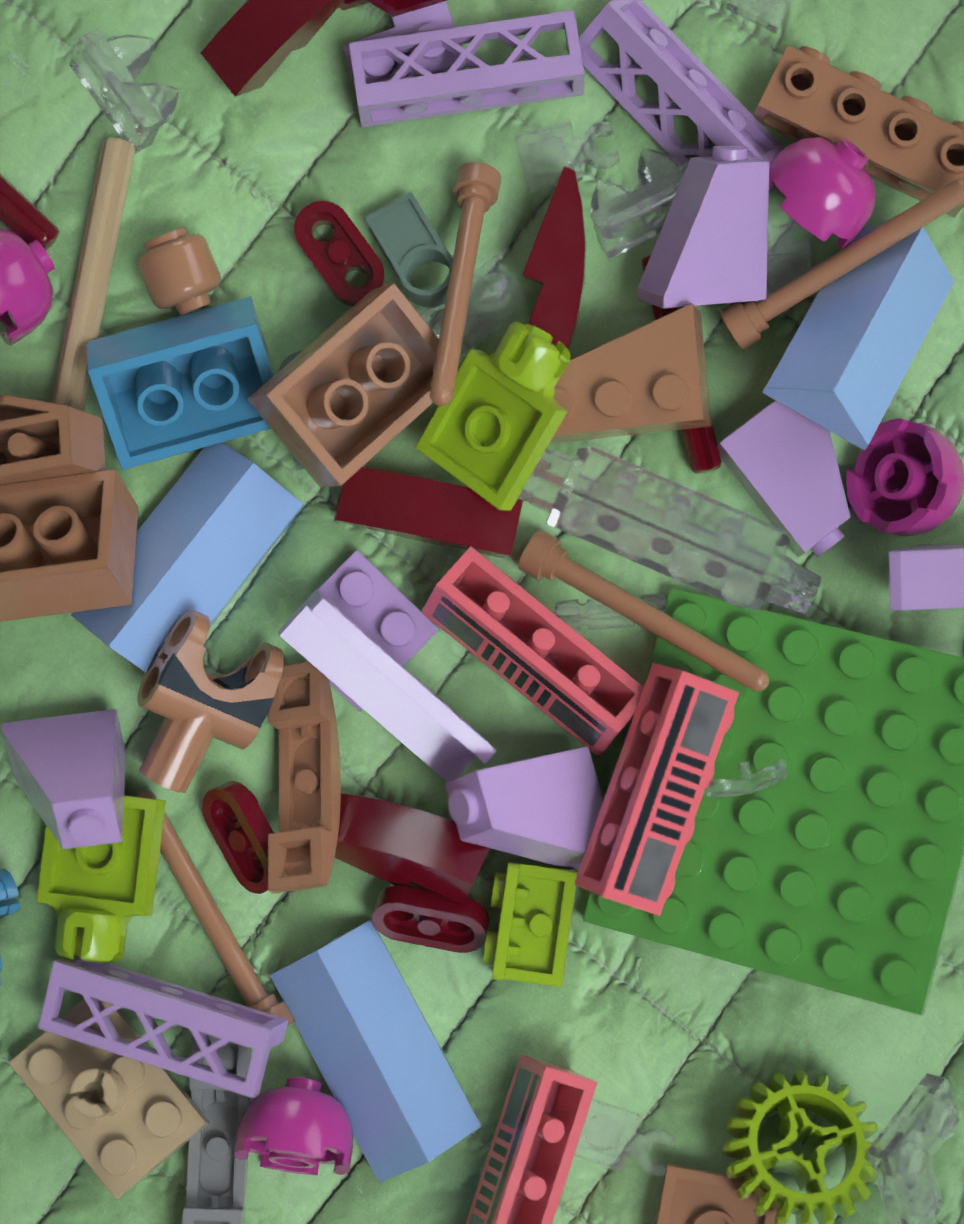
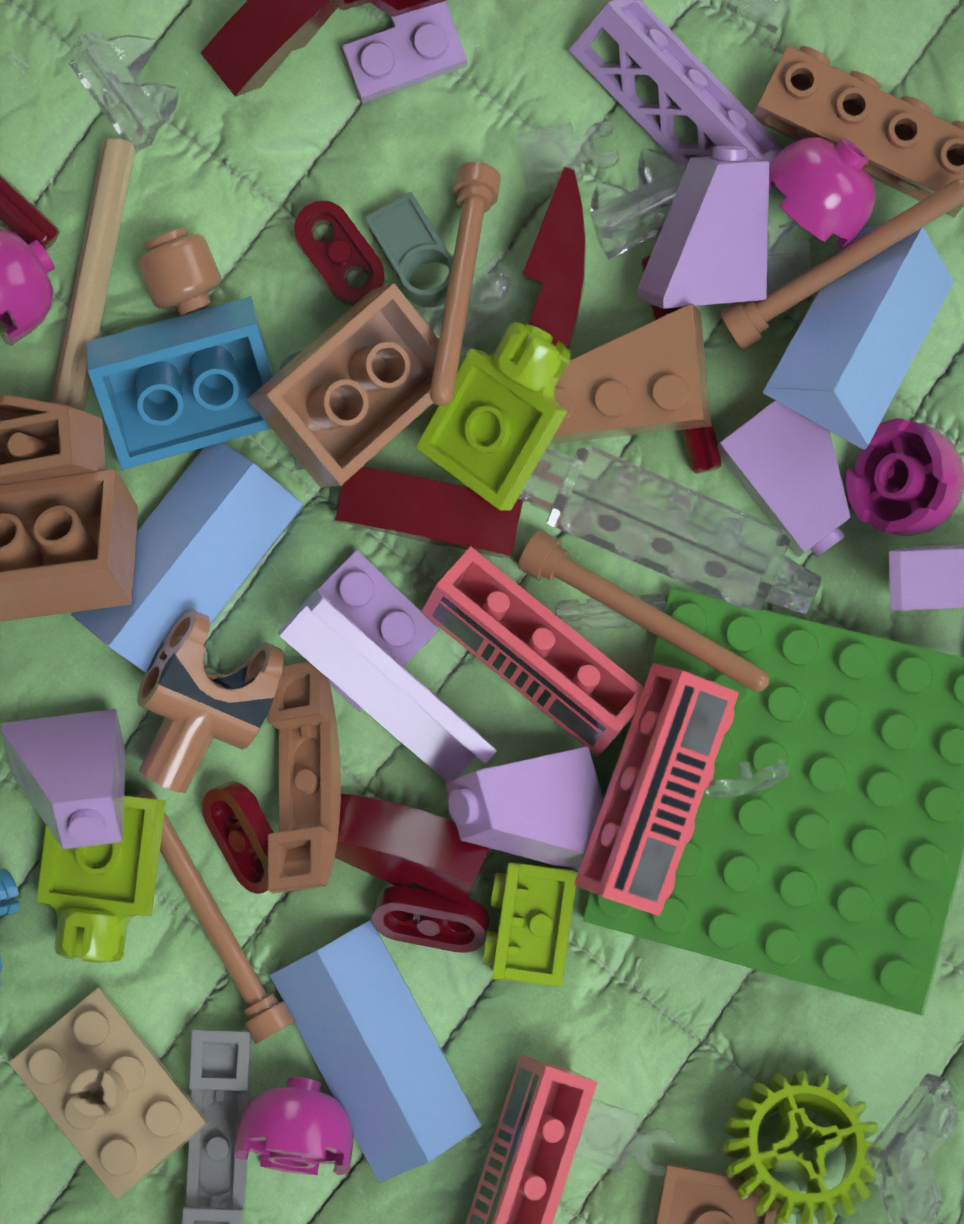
(168, 1002): lavender fence -> none
(473, 88): lavender fence -> none

